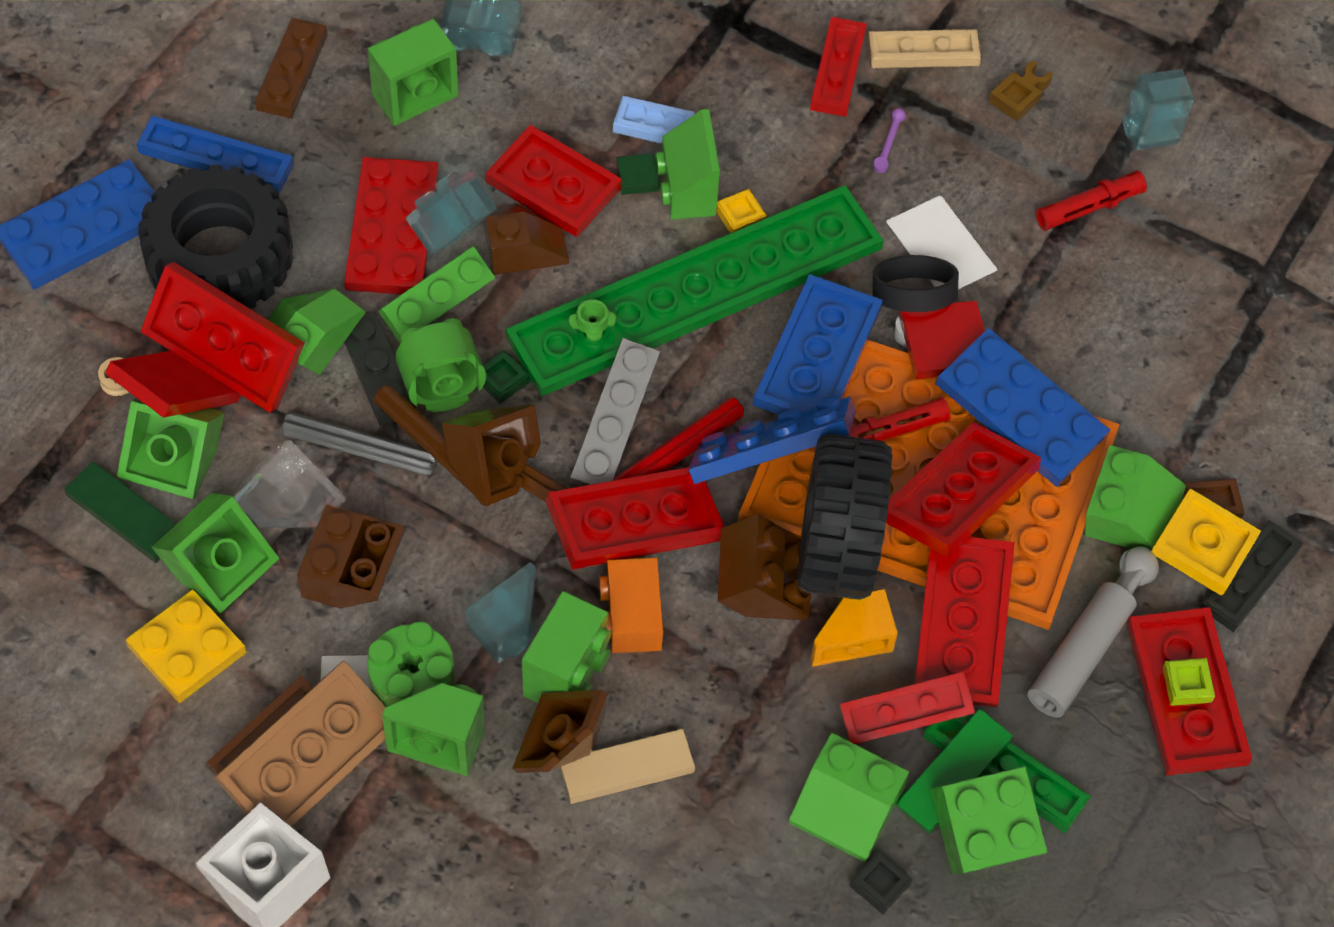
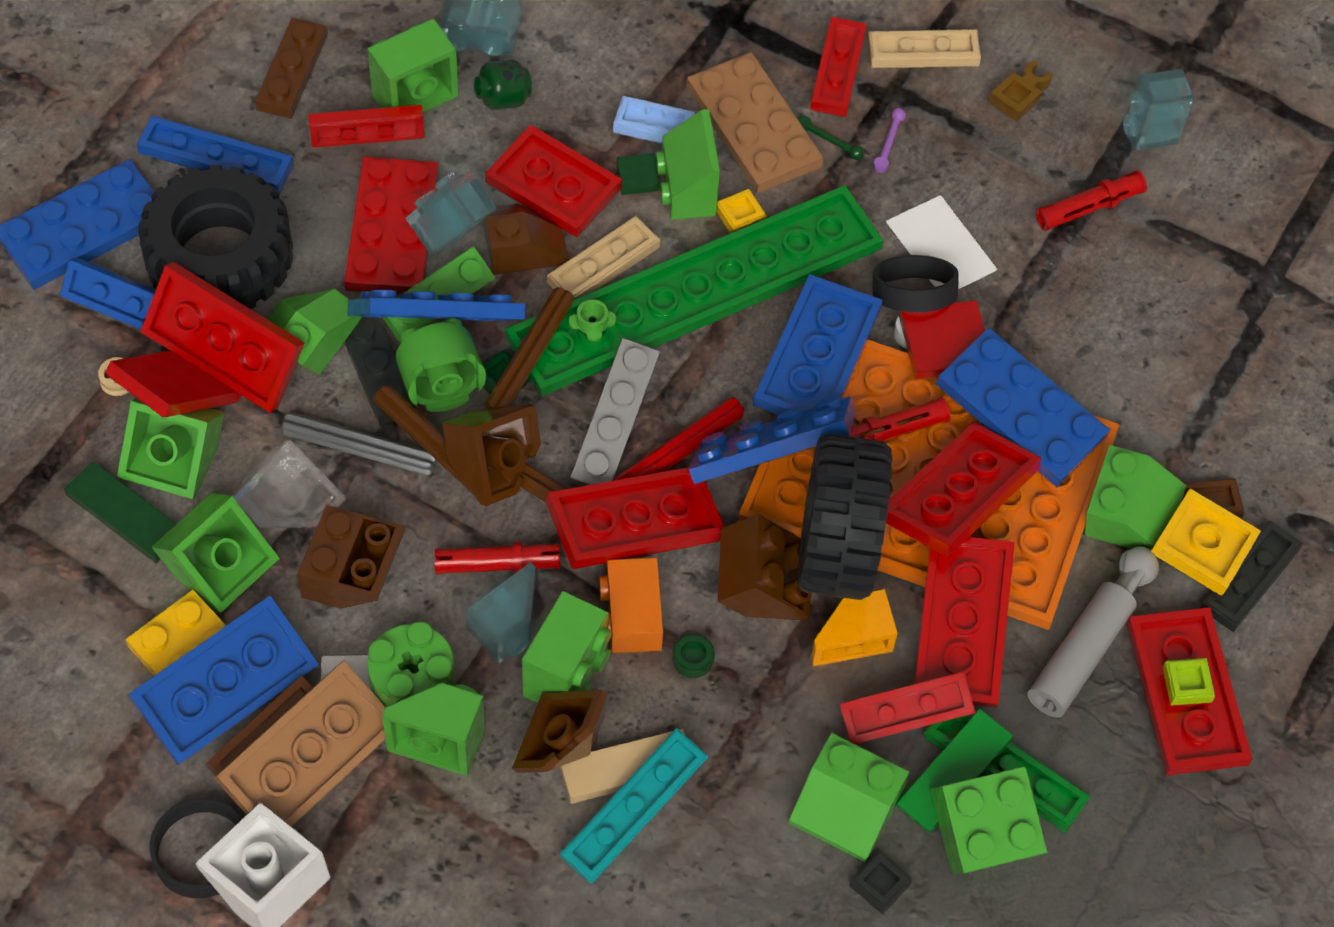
(106, 292): none -> blue plate
(174, 814): none -> black tyre
(223, 680): none -> blue plate
(366, 126): none -> red tile
(424, 306): none -> blue plate
(496, 558): none -> red pin
(503, 84): none -> dark green head
(530, 349): none -> reddish brown axle
(605, 259): none -> tan tile
(633, 806): none -> teal tile
(693, 656): none -> dark green tile
(754, 122): none -> medium nougat plate
(855, 152): none -> dark green hinge

